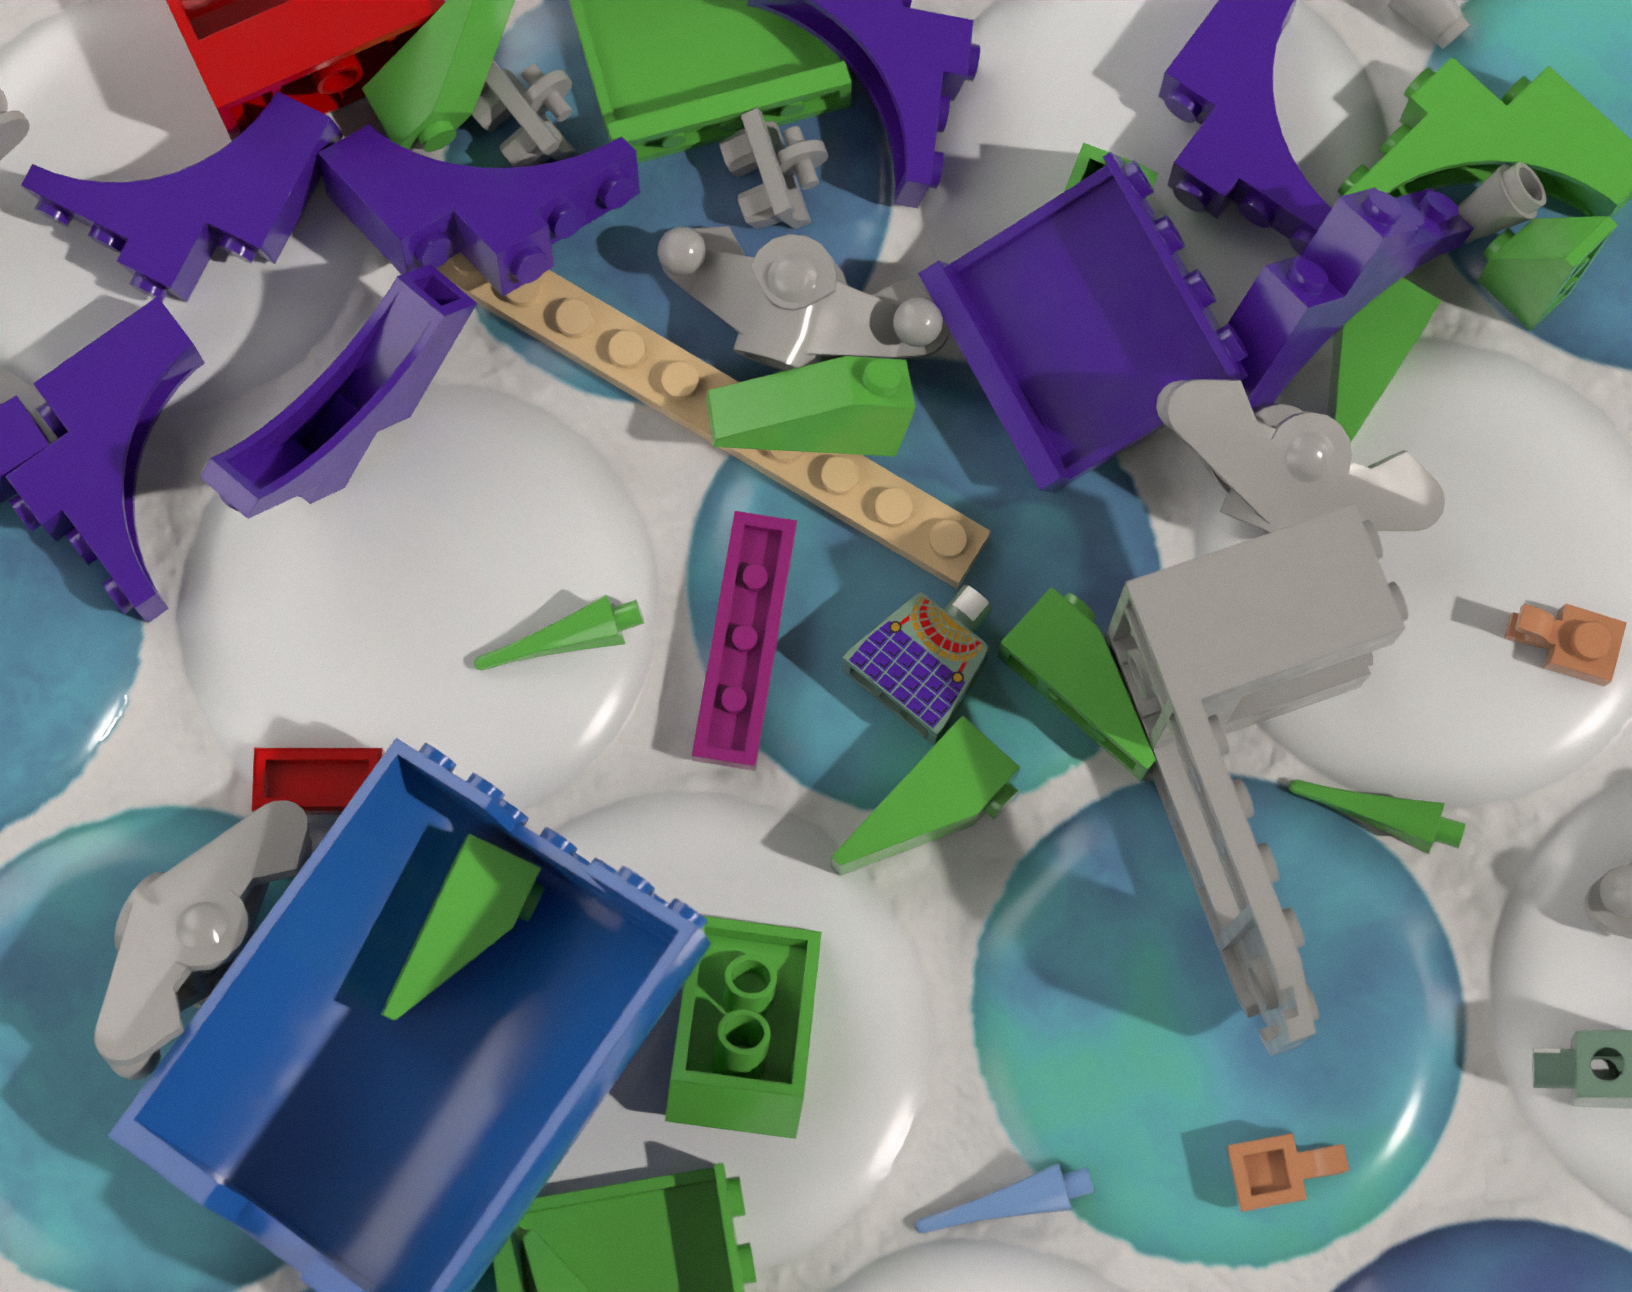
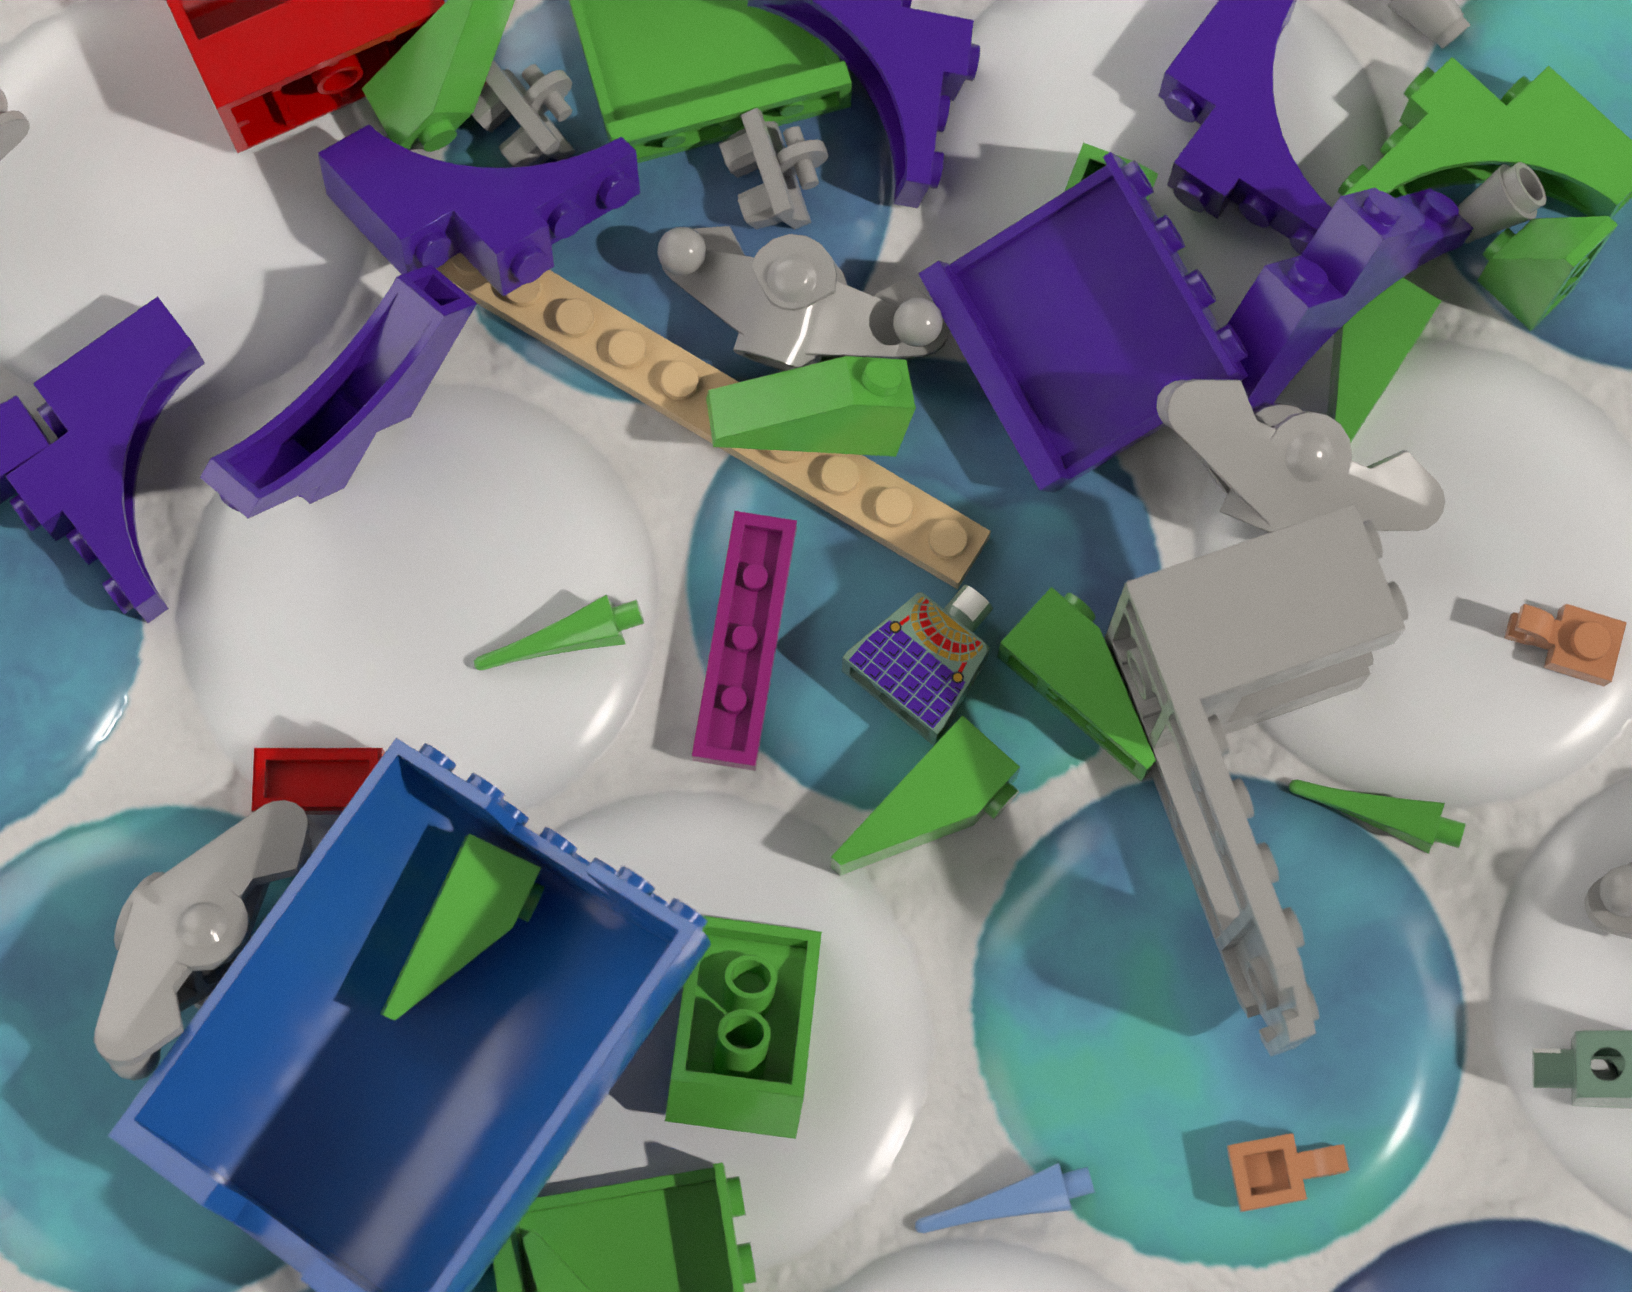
(173, 222): dark purple arch -> none

